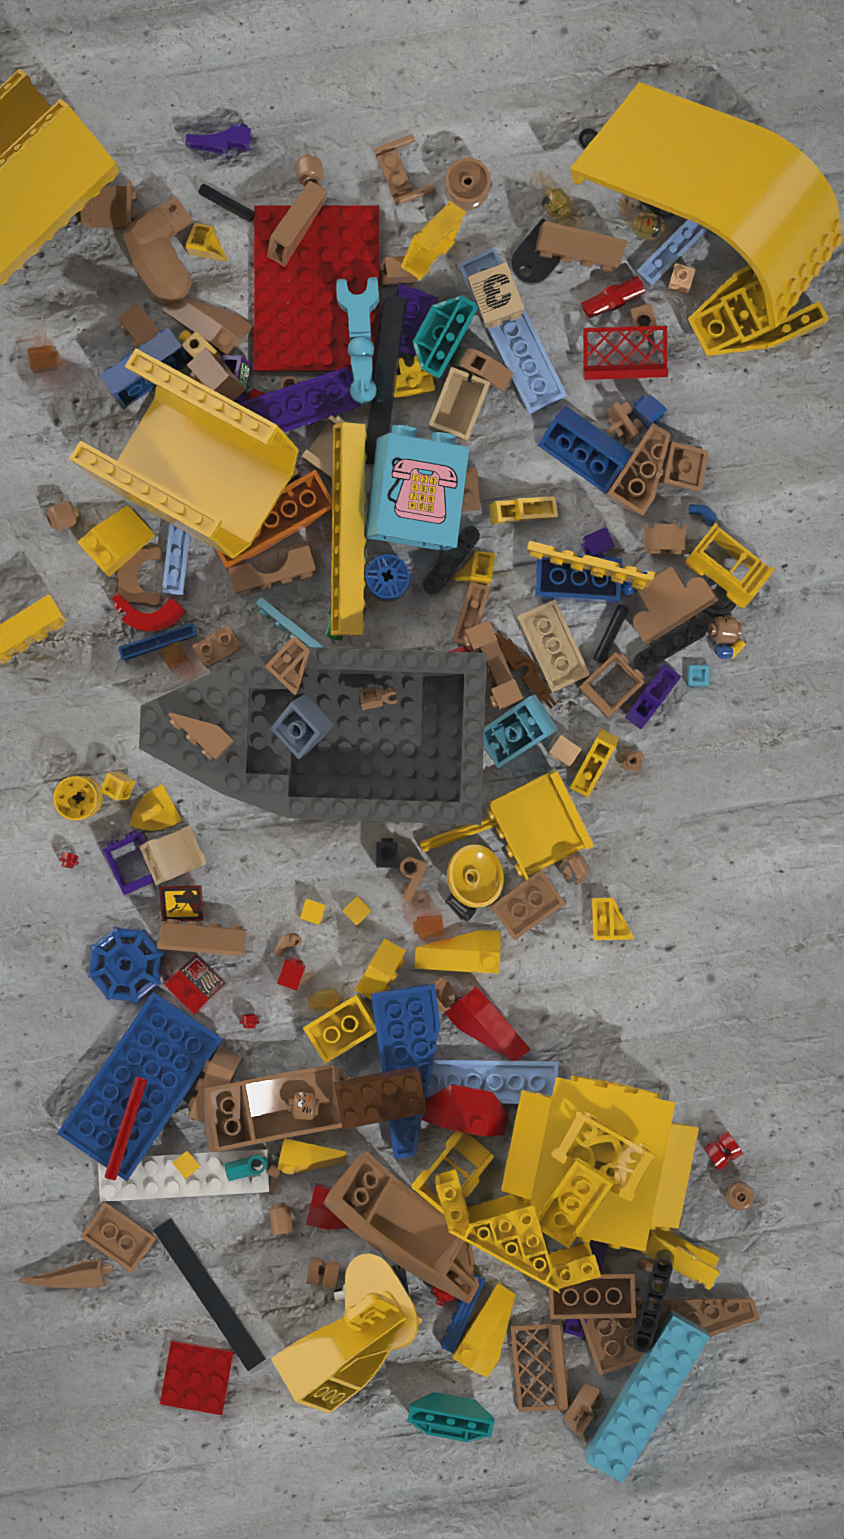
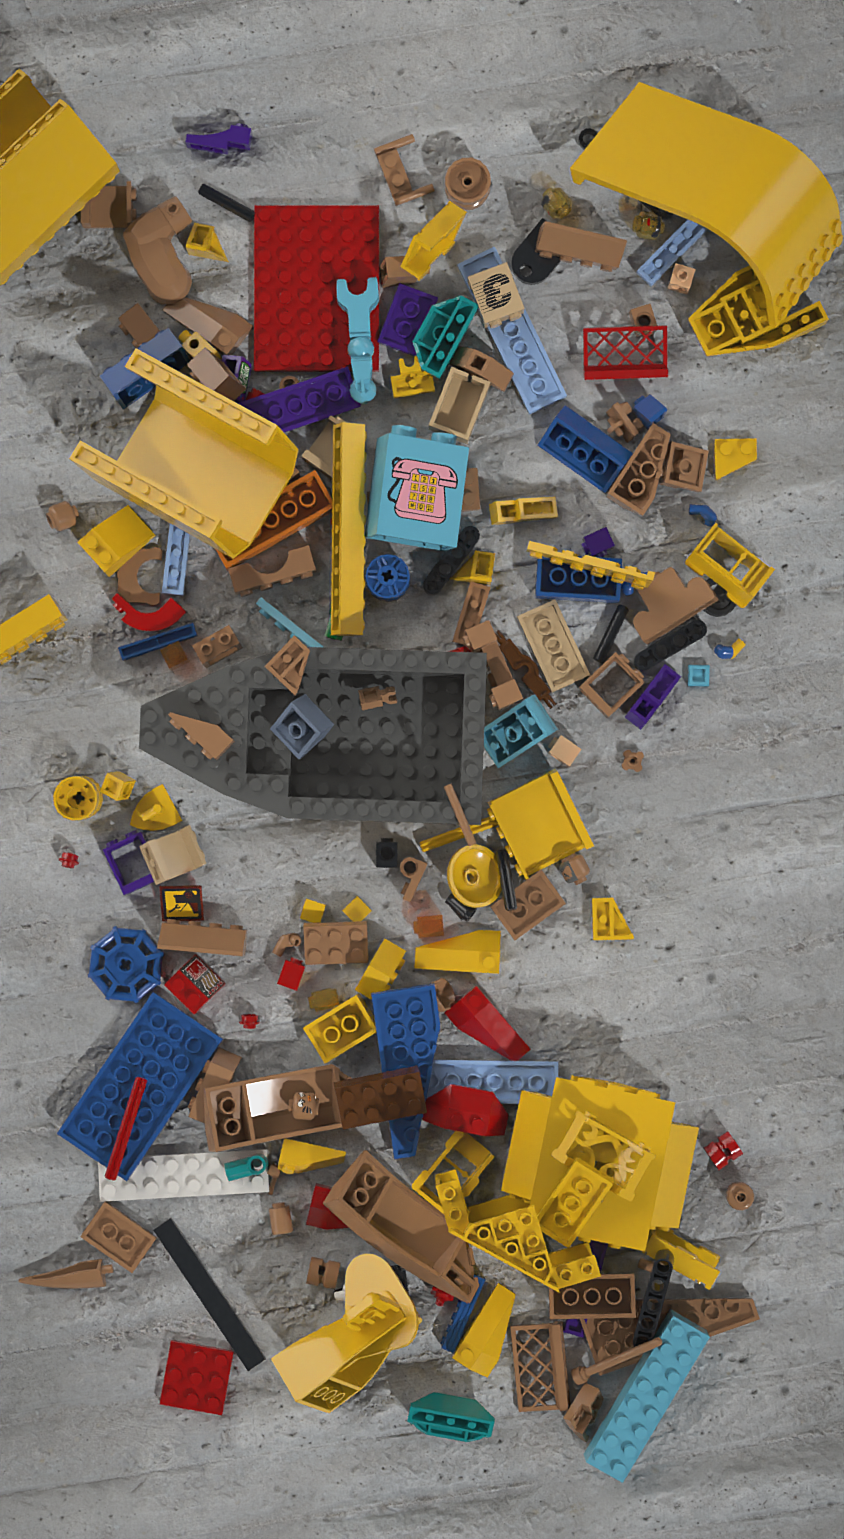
(43, 359): clear orange brick -> none
(186, 1164): yellow slope -> none
(296, 223): medium nougat slope -> none
(309, 168): medium nougat head -> none
(336, 943): none -> medium nougat plate
(385, 372): black tile -> none
(460, 814): none -> medium nougat bar
(506, 880): none -> black axle
(582, 1374): none -> medium nougat piece
(594, 762): yellow slope -> none
(613, 297): red piece -> none
(665, 537): medium nougat brick -> none
(725, 629): medium nougat head -> none
(733, 454): none -> yellow wing

